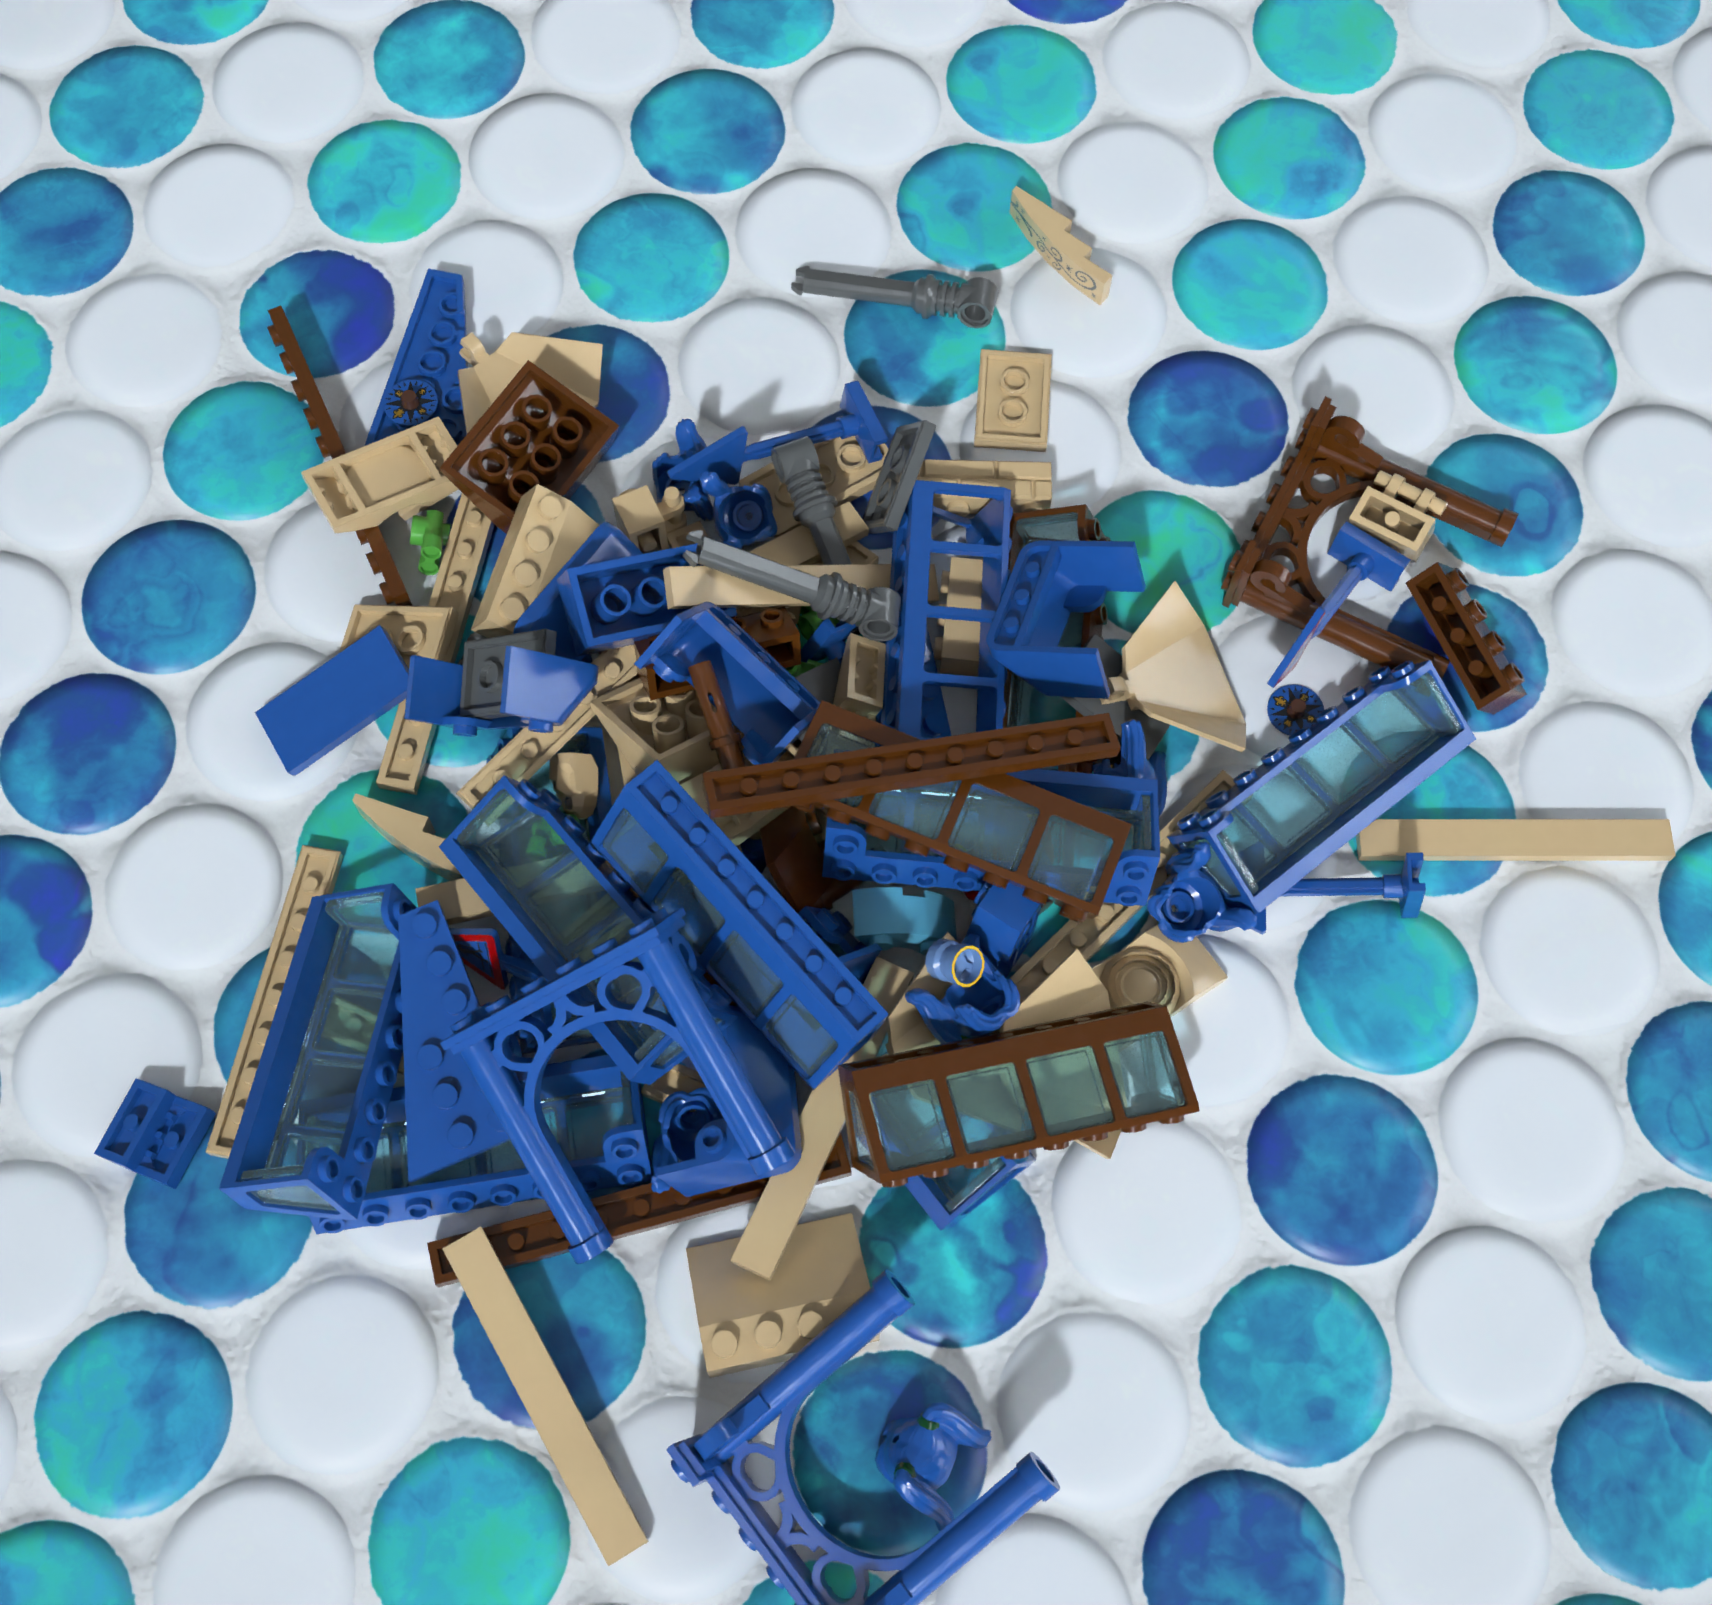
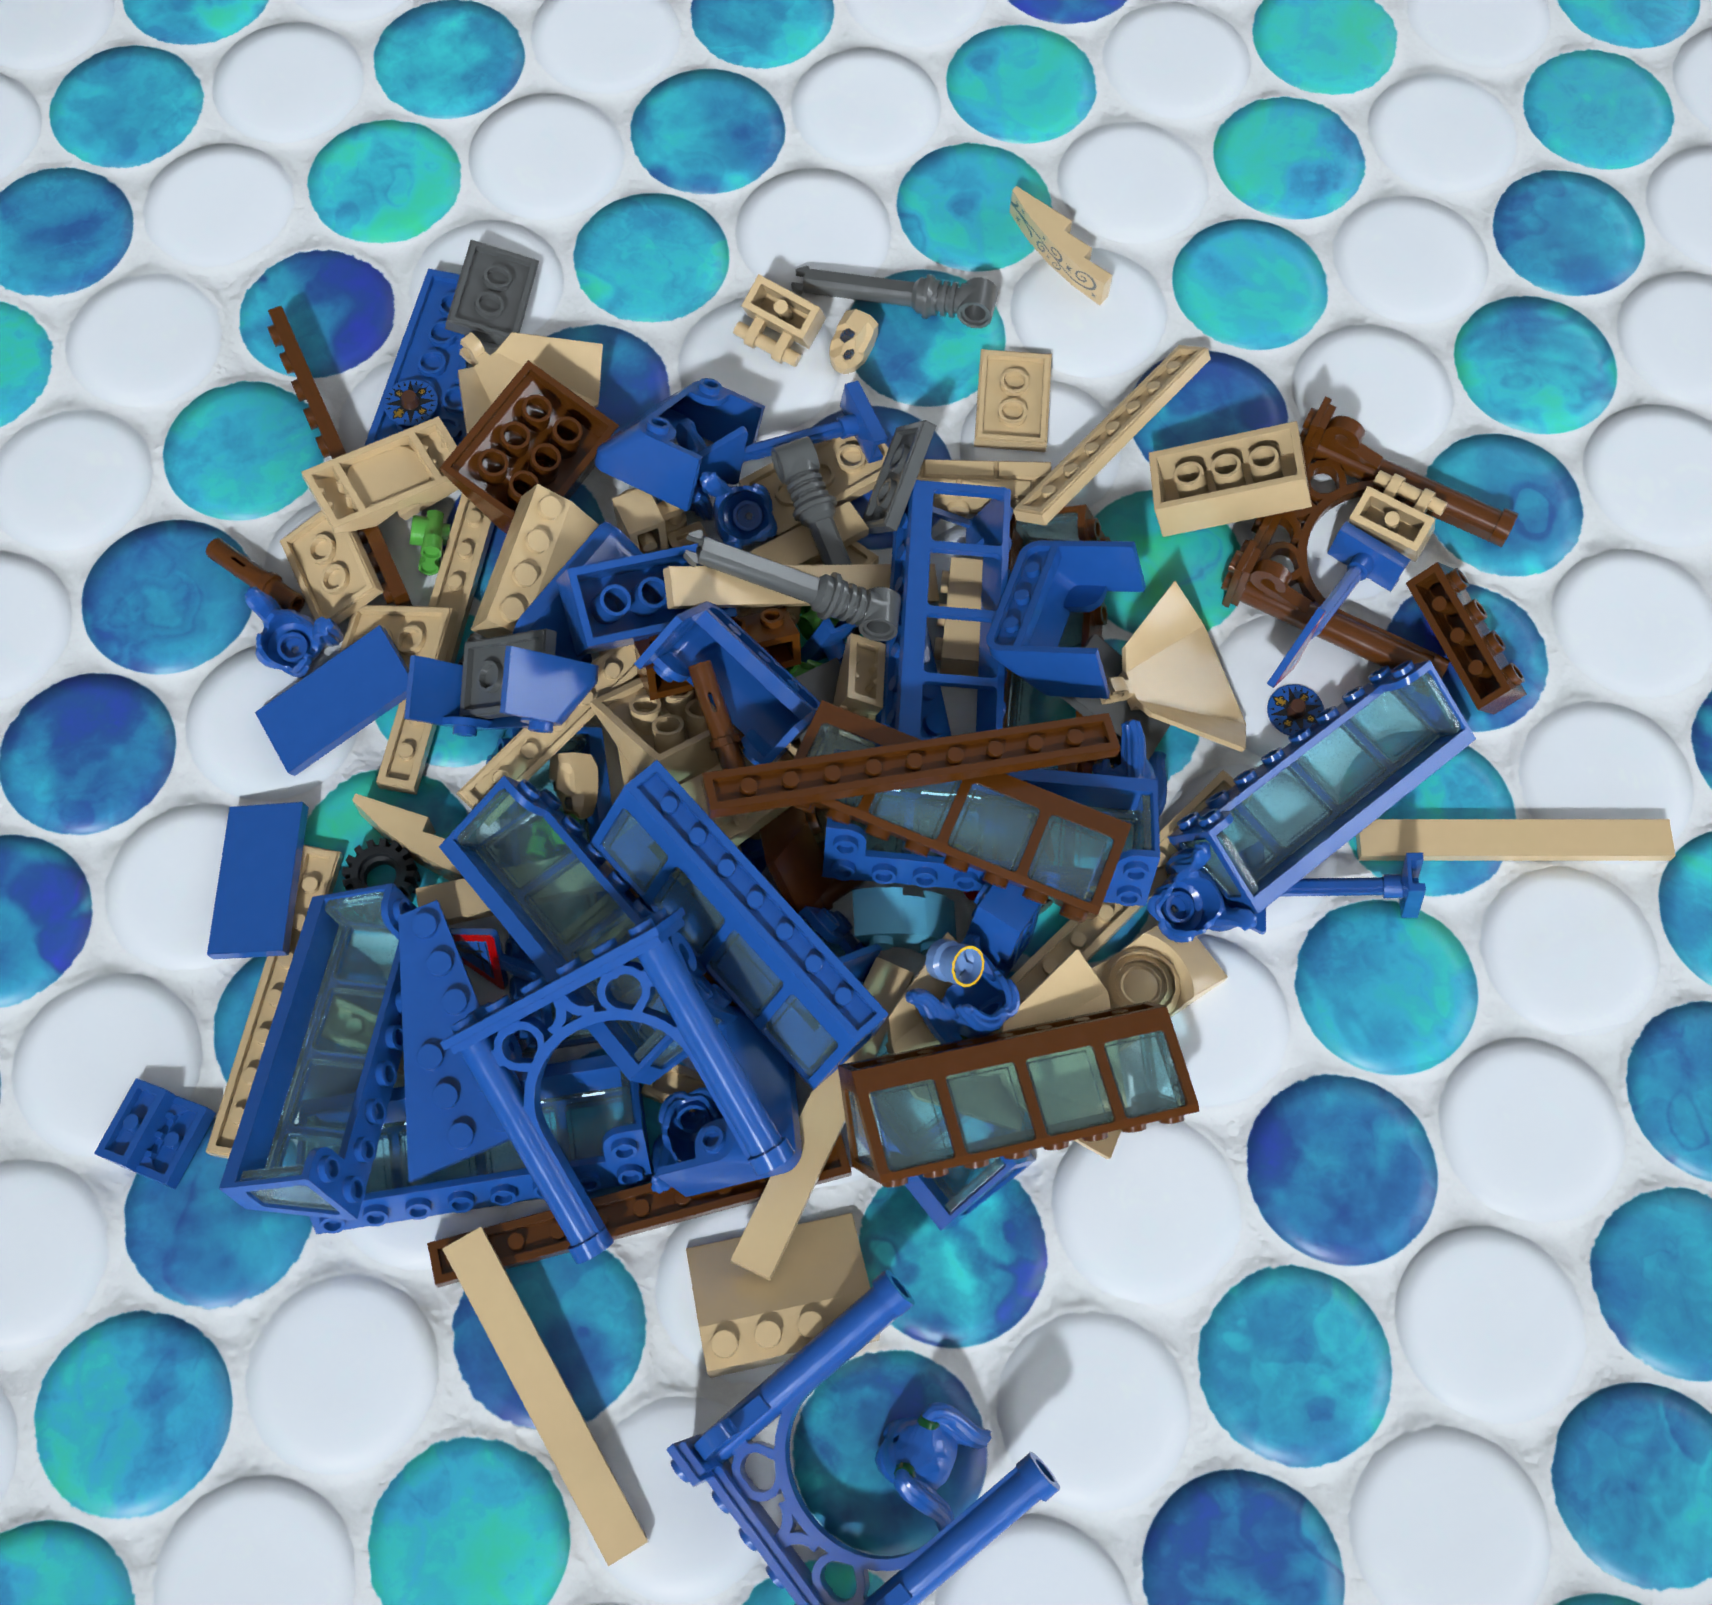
(254, 575): none -> reddish brown pin
(258, 881): none -> blue tile
(289, 629): none -> blue hair
(330, 569): none -> tan tile
(378, 855): none -> black tyre
(491, 293): none -> dark grey tile
(646, 451): none -> blue windscreen
(784, 313): none -> tan brick
(853, 341): none -> tan rock
(1111, 435): none -> tan tile
(1229, 479): none -> tan brick

